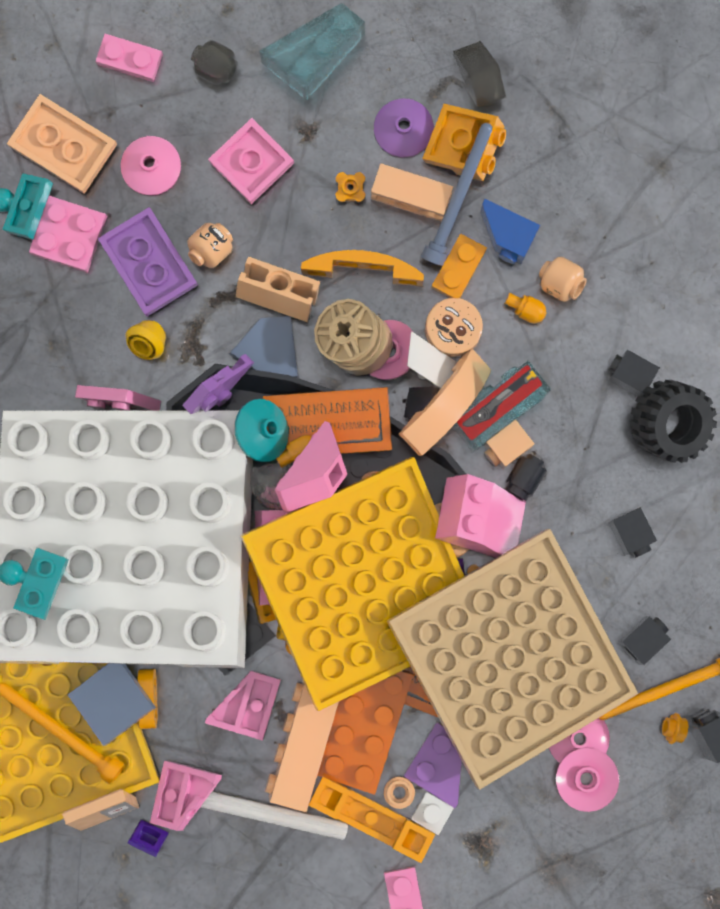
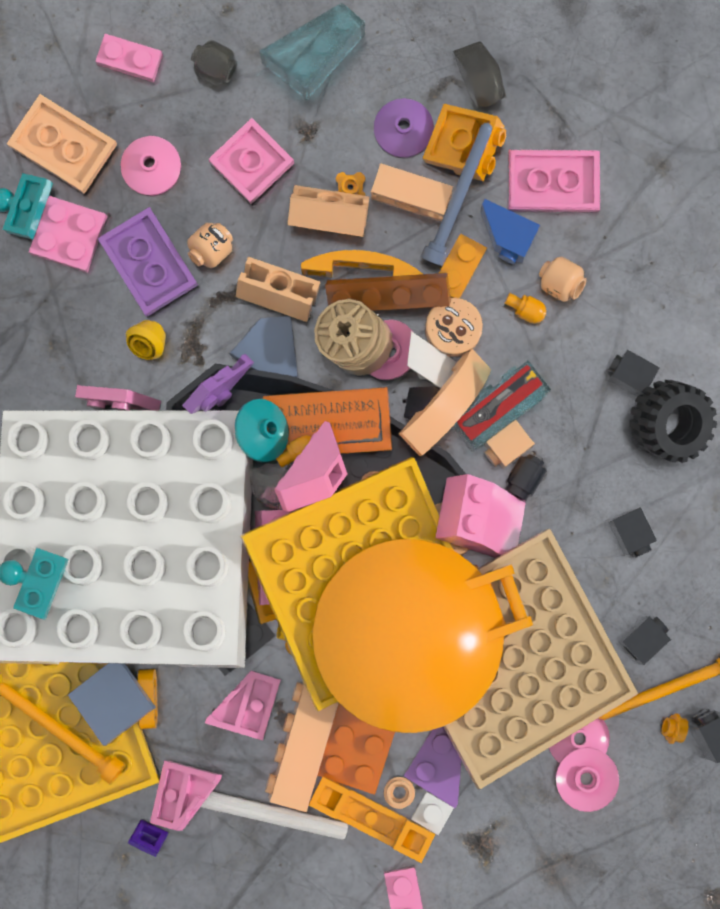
(100, 810): light nougat tile -> none
(328, 210): none -> light nougat piece
(393, 291): none -> dark orange plate
(412, 634): none -> light orange dish
(554, 180): none -> bright pink tile

